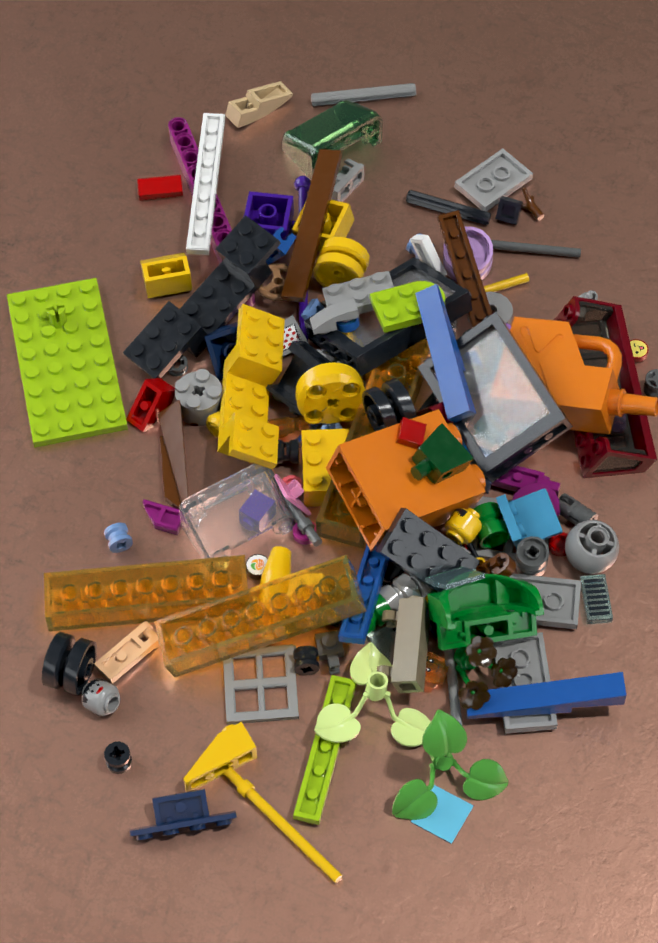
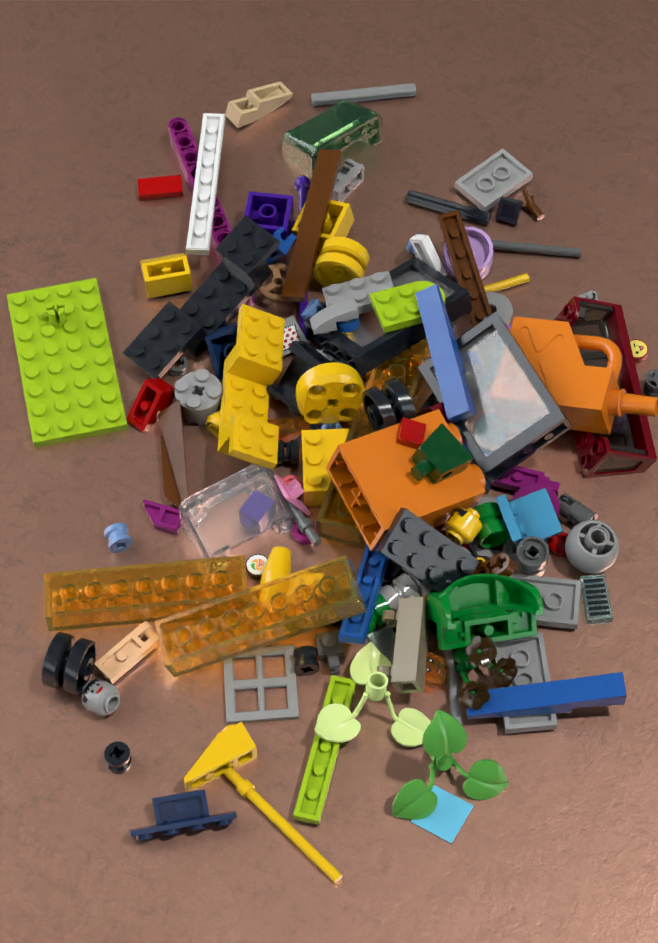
(454, 578): clear light blue piece -> none

